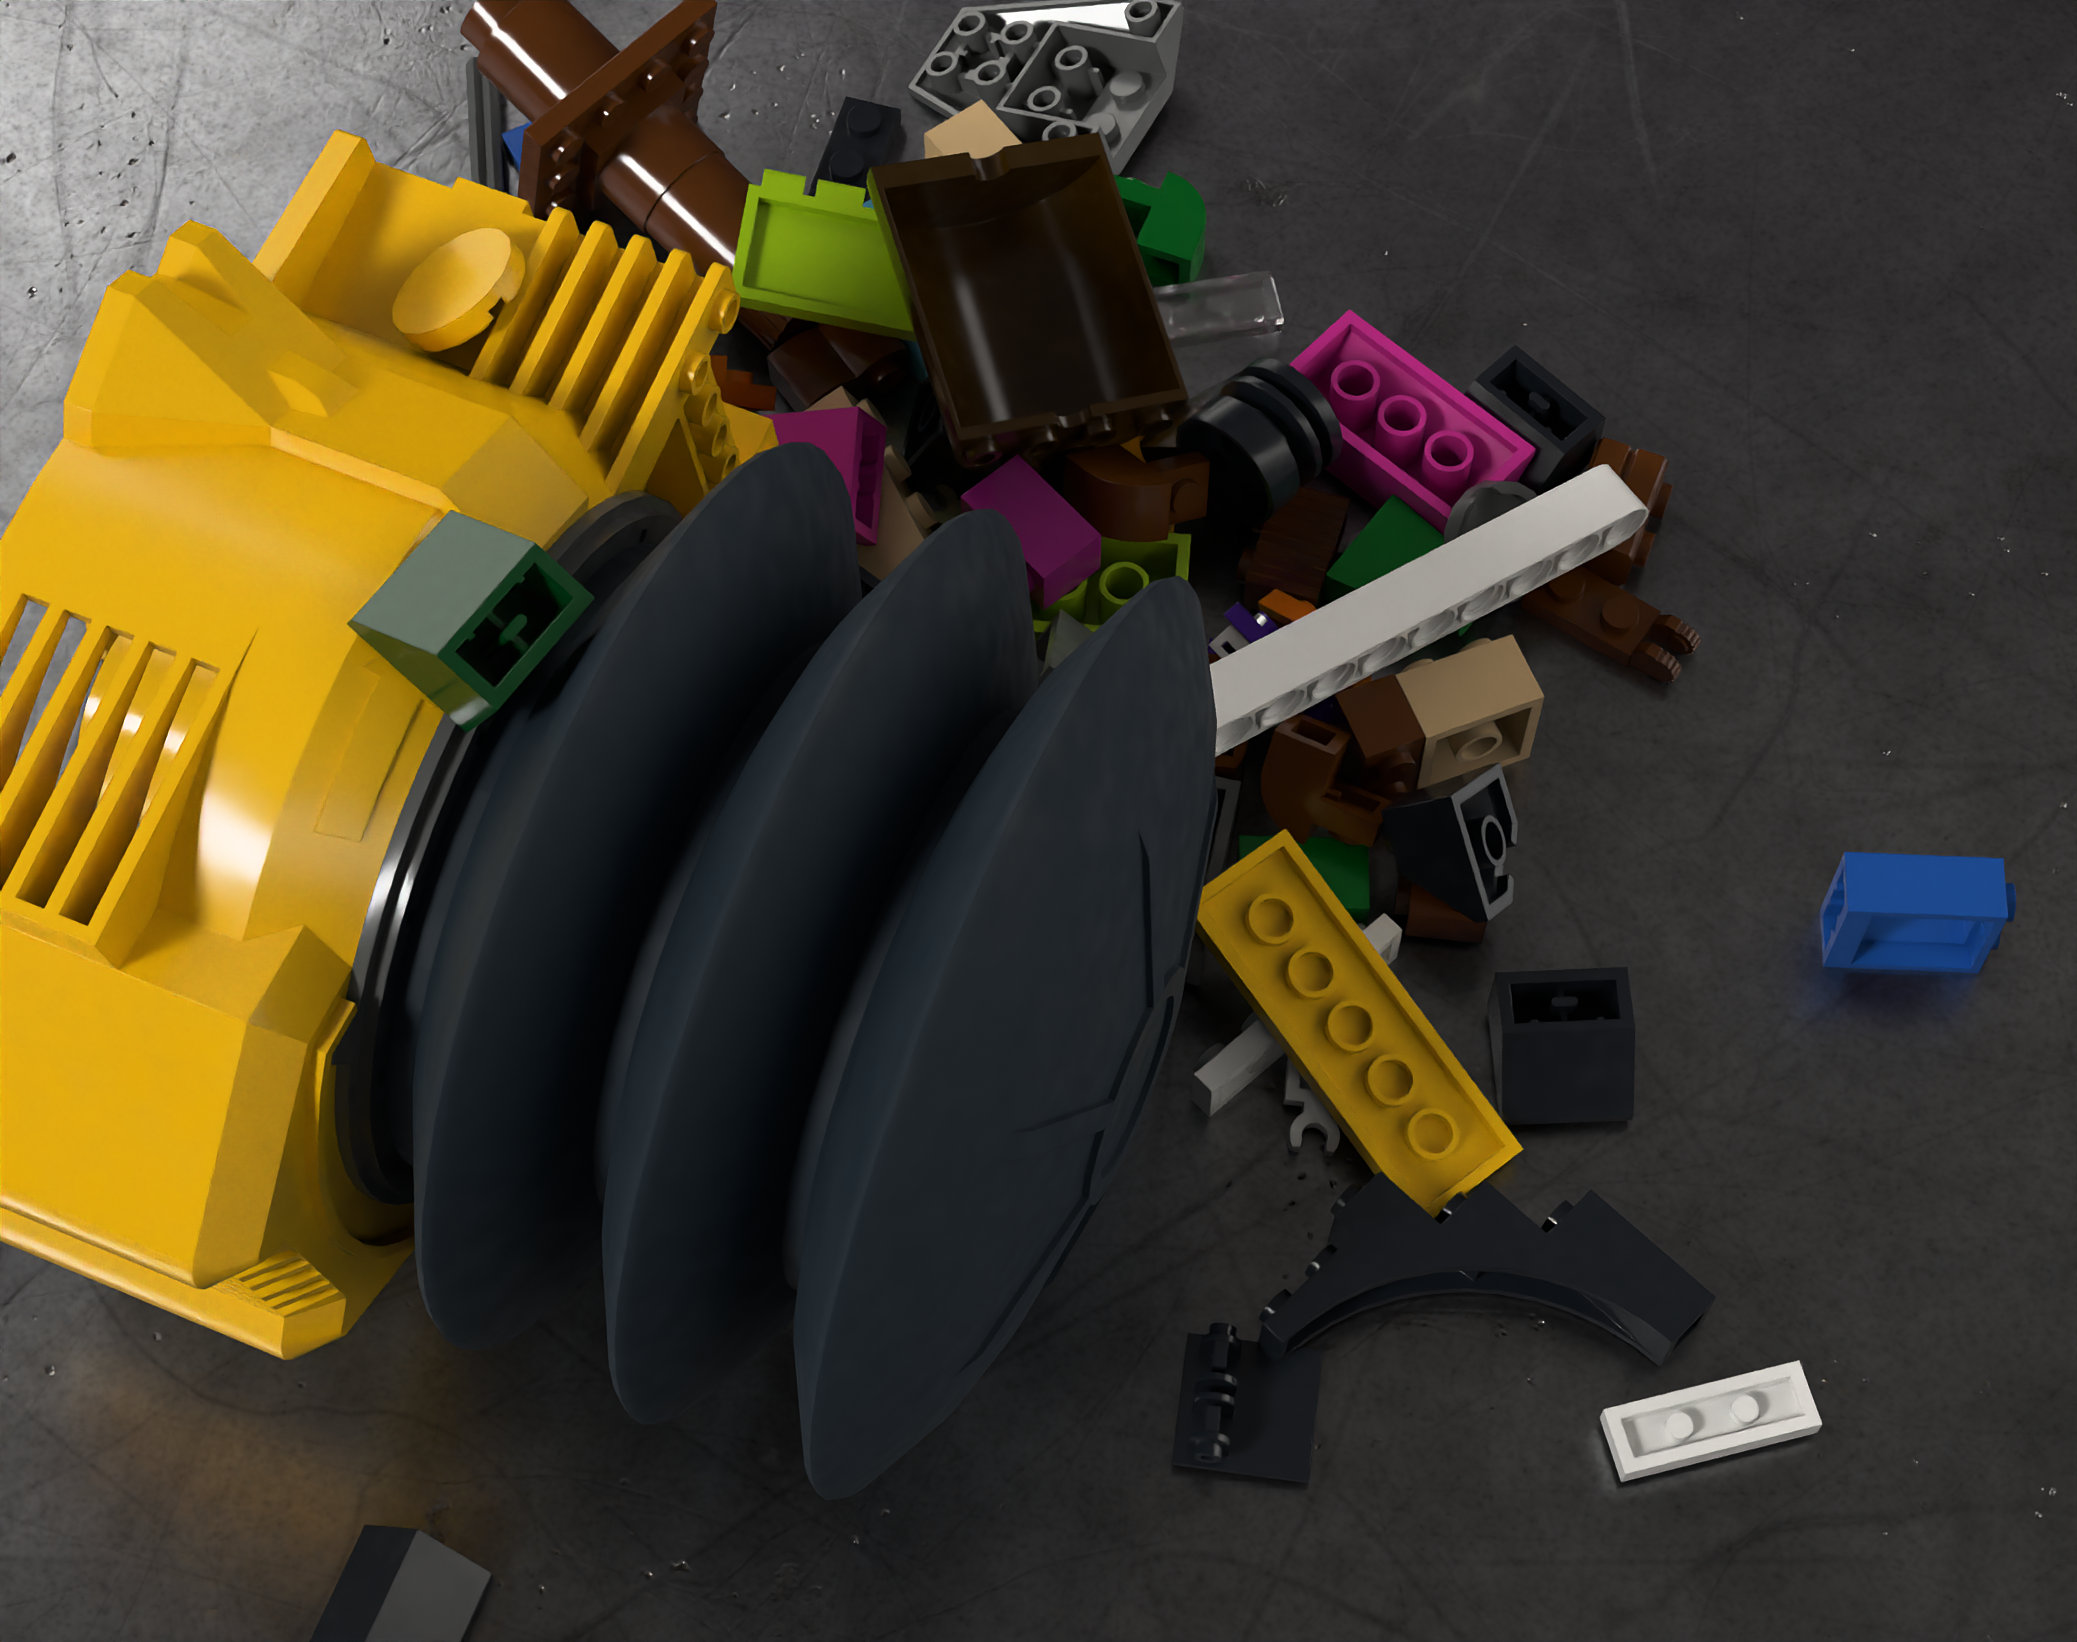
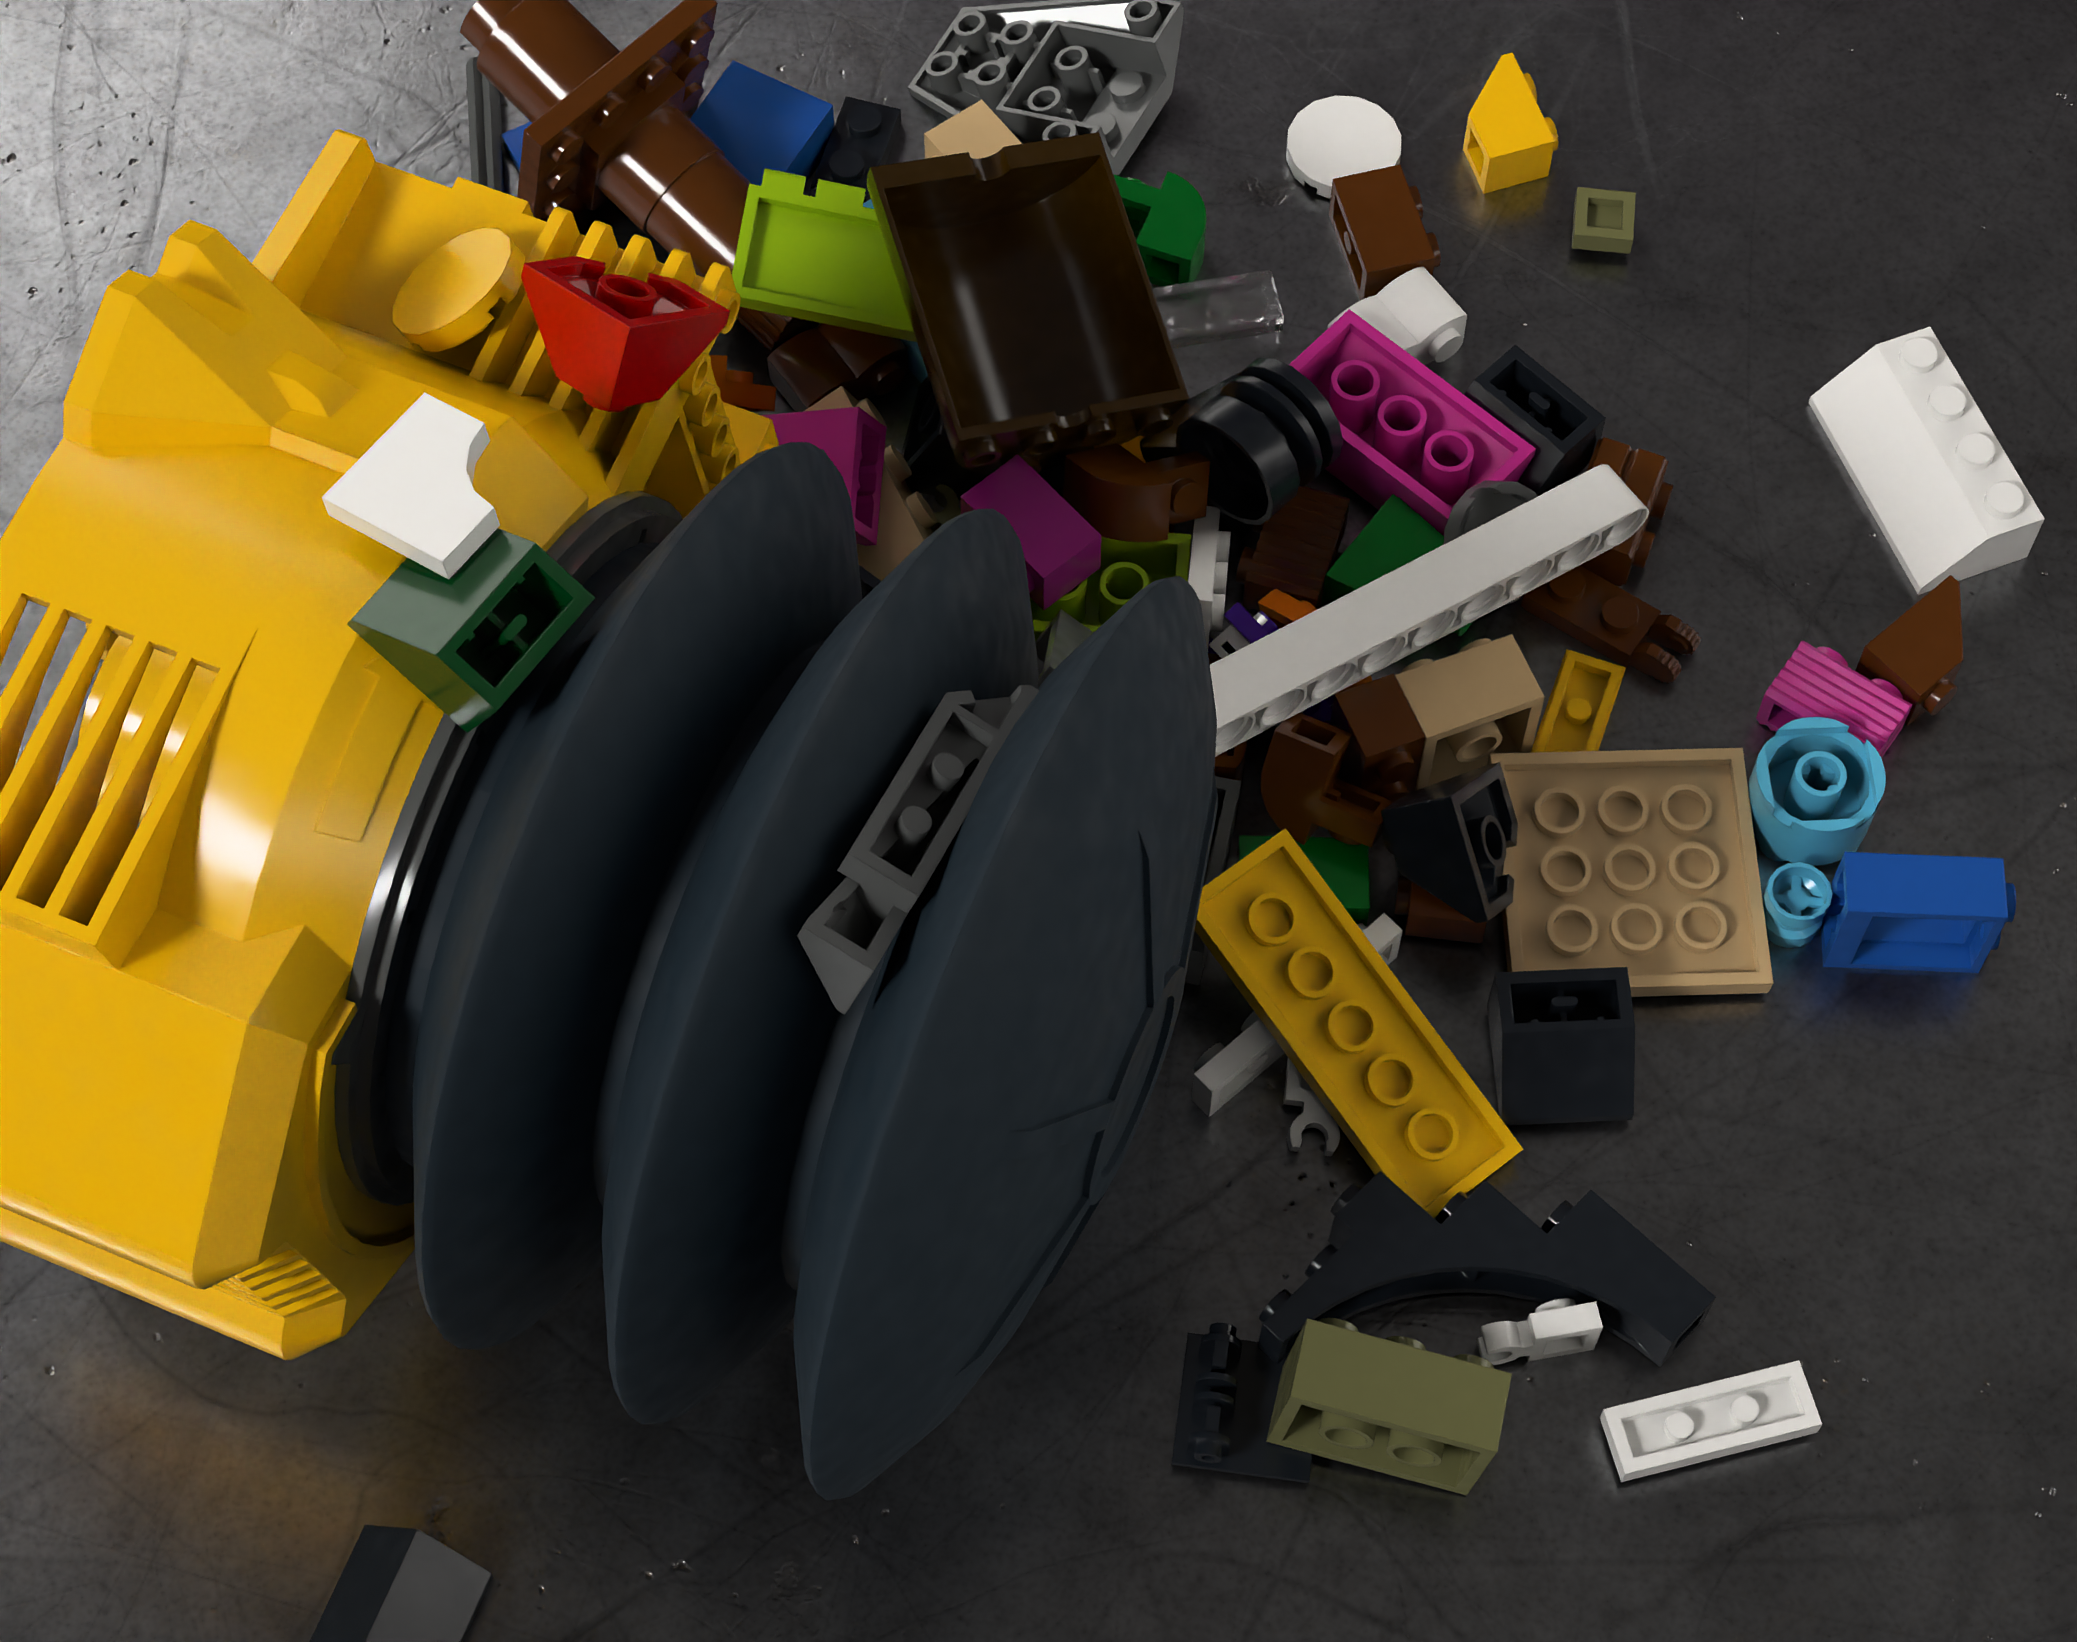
(419, 489): none -> white tile
(615, 333): none -> red slope
(765, 123): none -> blue brick
(906, 838): none -> dark grey wedge
(1210, 568): none -> white plate
(1340, 139): none -> white tile
(1380, 228): none -> reddish brown brick
(1389, 1405): none -> olive brick
(1415, 316): none -> white brick
(1506, 131): none -> yellow slope
(1551, 1331): none -> white plate
(1579, 704): none -> yellow tile
(1603, 220): none -> olive plate
(1637, 869): none -> tan plate
(1804, 894): none -> medium azure wheel
(1814, 791): none -> medium azure brick
(1822, 685): none -> dark pink brick
(1921, 651): none -> reddish brown slope
(1927, 462): none -> white slope

